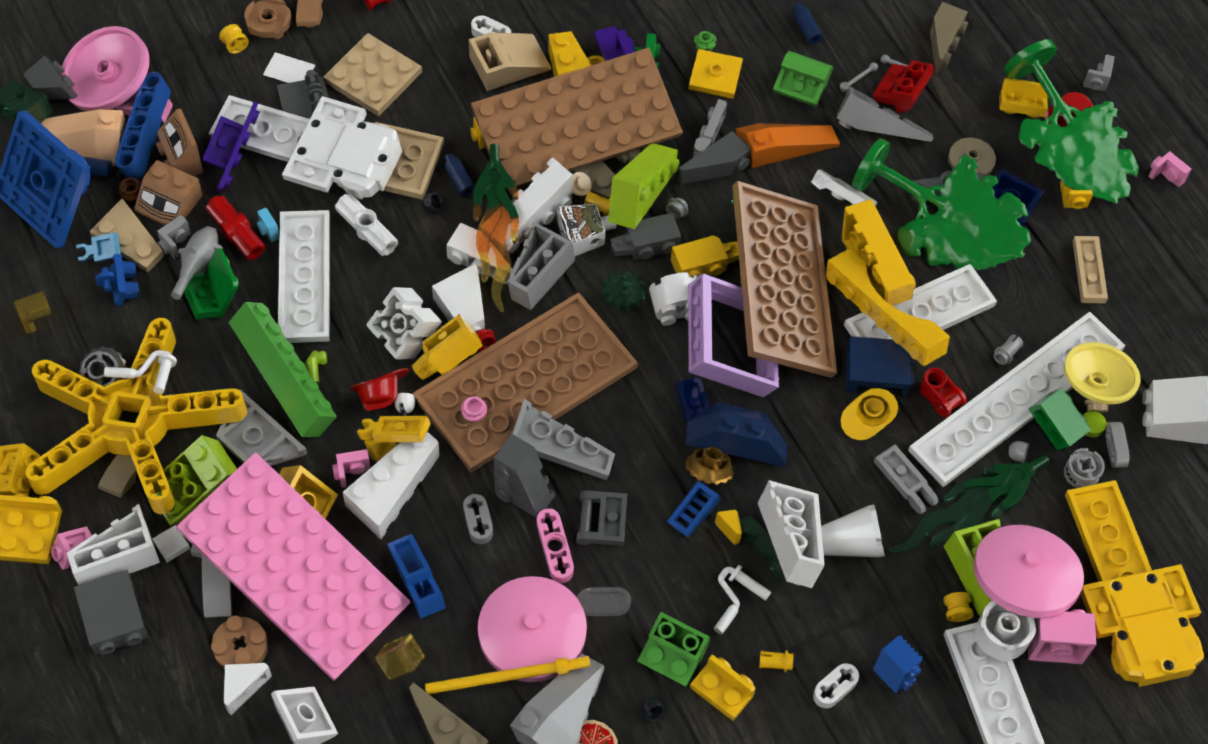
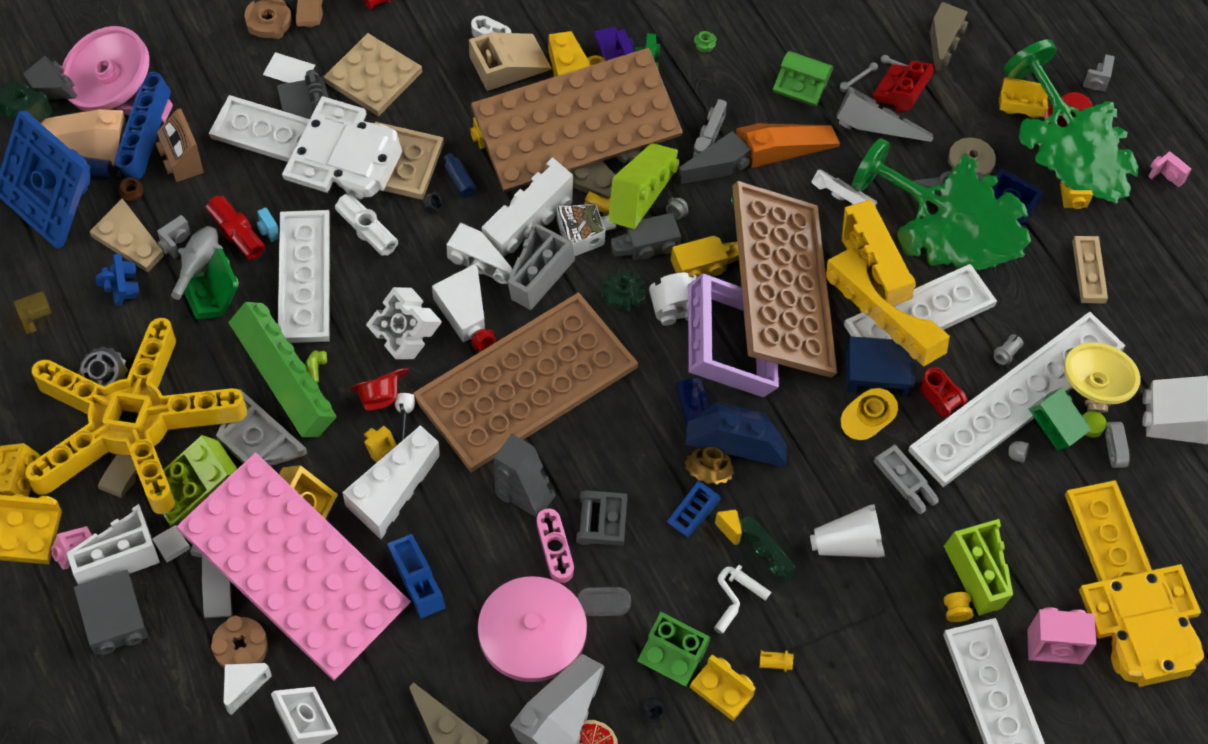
(102, 248): dark azure plate -> none
(165, 360): white piece -> none
(167, 193): medium nougat slope -> none
(225, 144): dark purple bracket -> none
(233, 38): yellow wheel -> none
(350, 462): bright pink bracket -> none
(395, 429): yellow plate -> none
(399, 657): clear yellow panel -> none
(447, 348): yellow hinge -> none
(474, 409): bright pink plate -> none
(483, 518): light grey beam -> none
(493, 227): piece -> none
(561, 443): light grey wing -> none
(561, 665): yellow bar -> none
(581, 184): tan plate -> none
(715, 73): yellow plate -> none
(795, 531): white wedge -> none
(807, 24): dark blue cylinder -> none
(832, 680): white beam -> none
(898, 665): blue brick -> none
(979, 495): clear green piece -> none
(997, 640): white brick -> none
(1028, 571): bright pink dish -> none
(1084, 468): light grey wheel -> none

